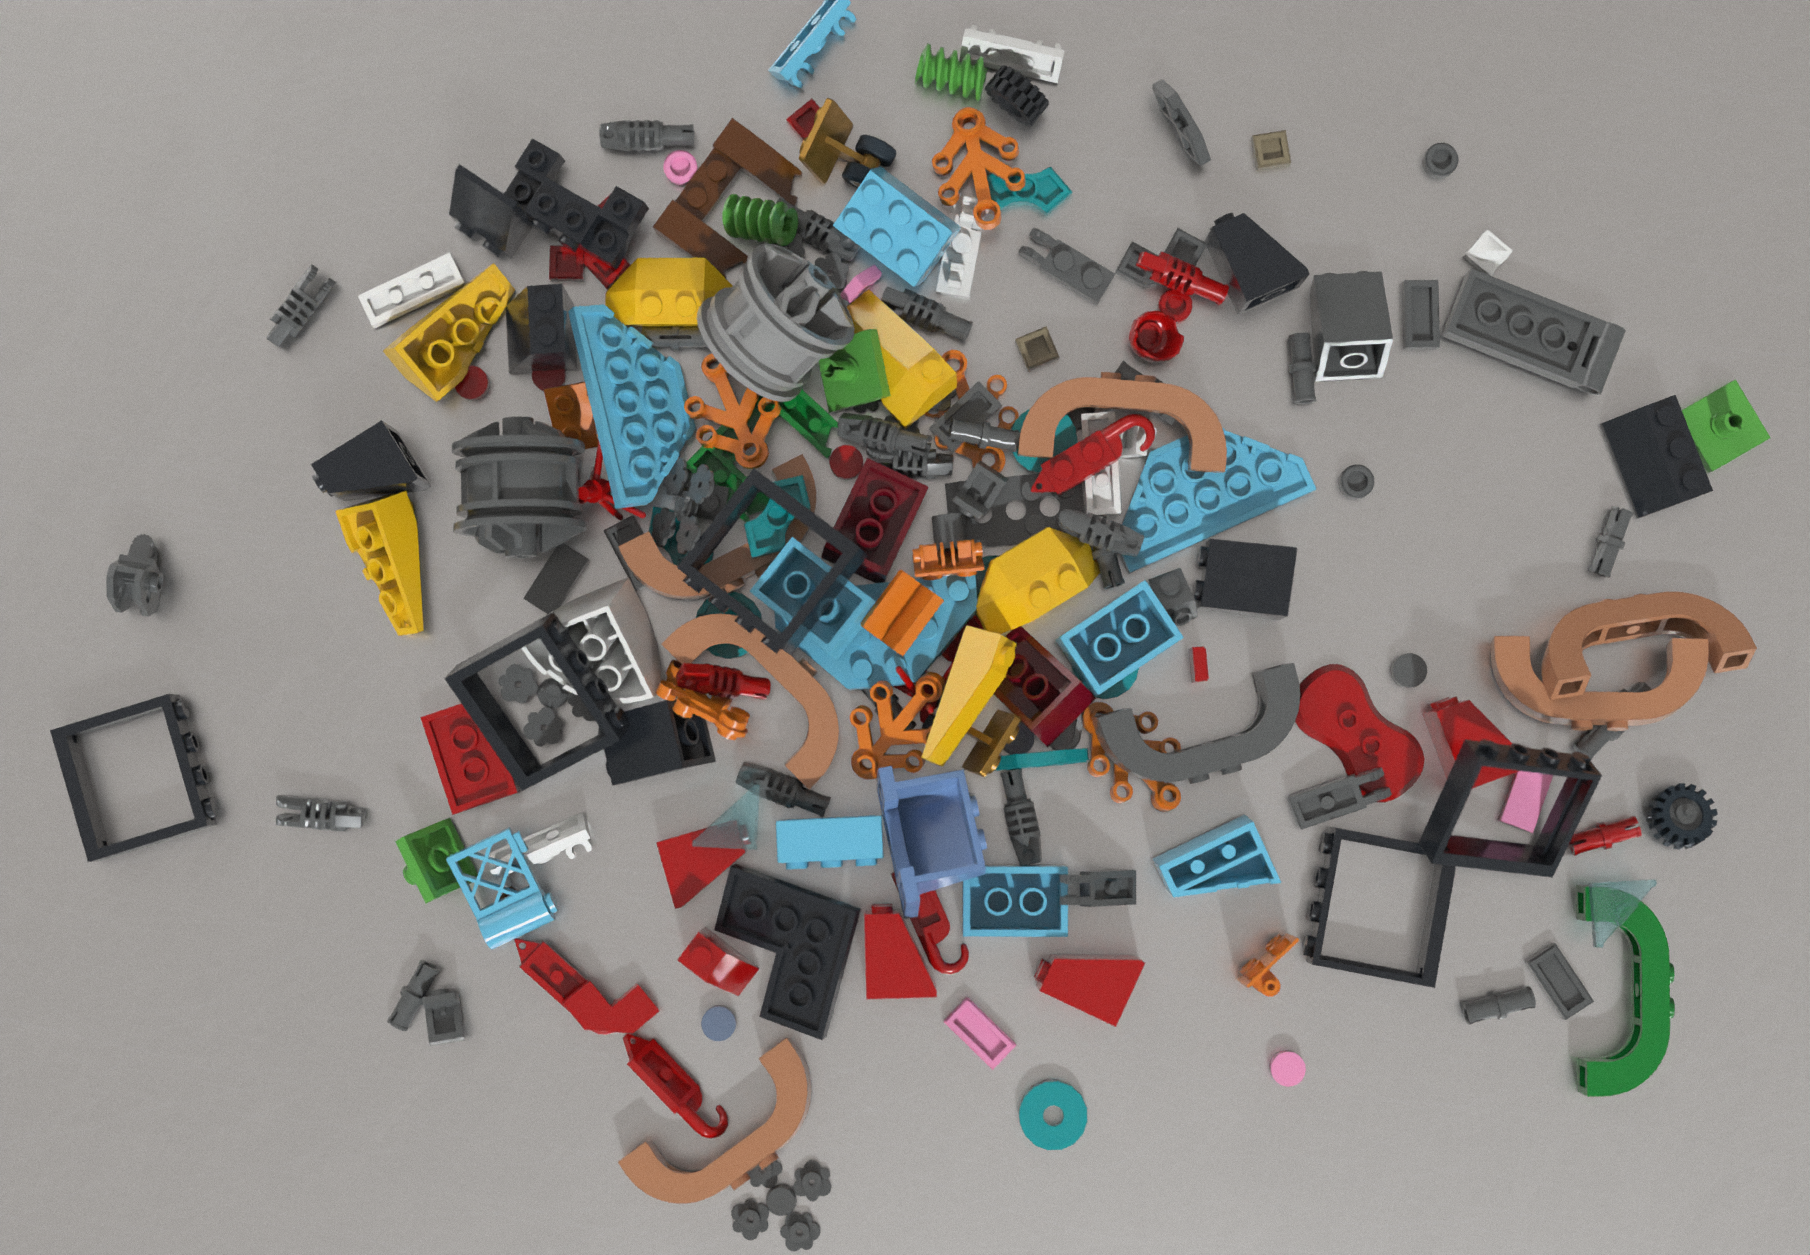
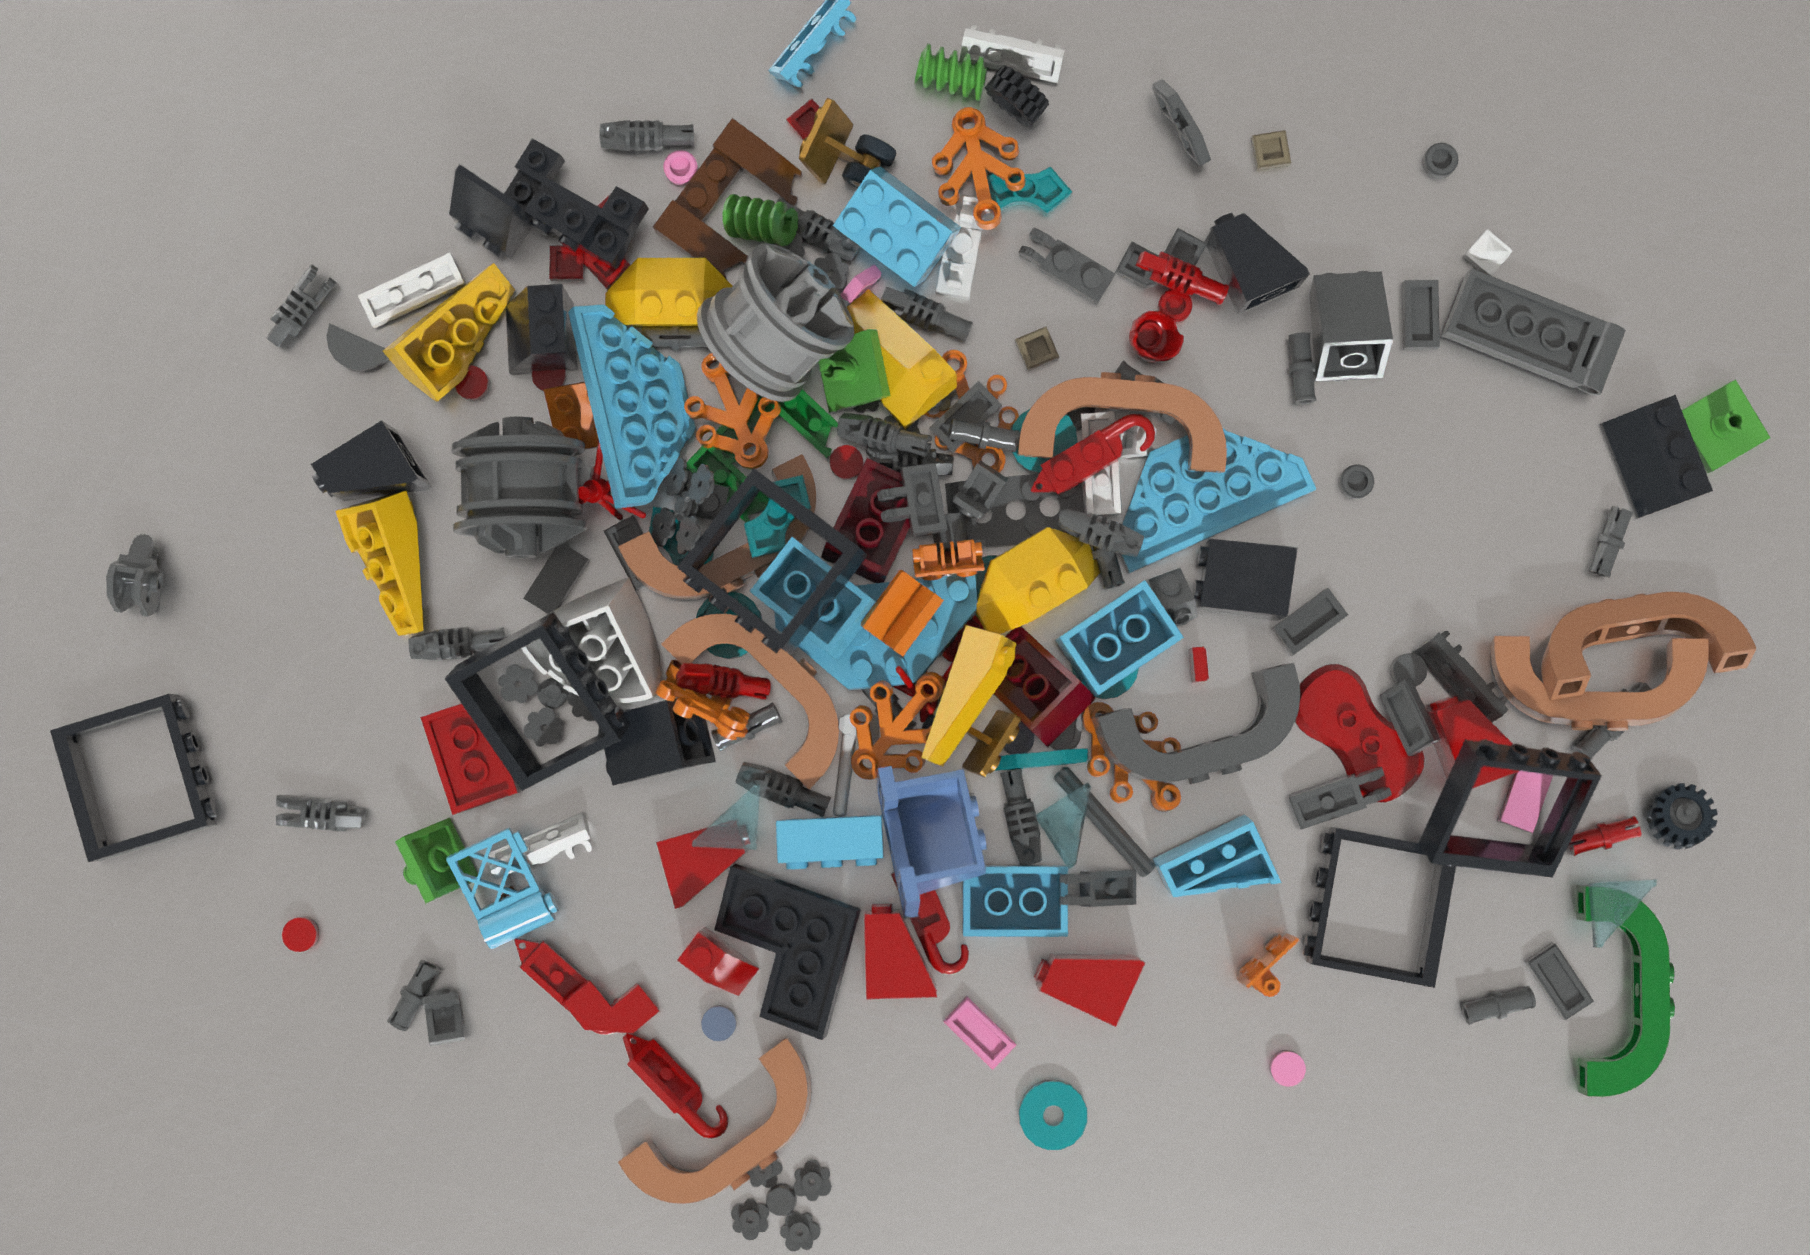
(300, 934): none -> red tile
(354, 351): none -> dark grey tile
(452, 643): none -> dark grey hinge
(757, 722): none -> dark grey pin
(847, 750): none -> white piece
(922, 499): none -> dark grey hinge
(1065, 822): none -> clear light blue tile
(1108, 825): none -> dark grey axle
(1310, 621): none -> dark grey tile
(1409, 717): none -> dark grey tile
(1460, 676): none -> dark grey plate

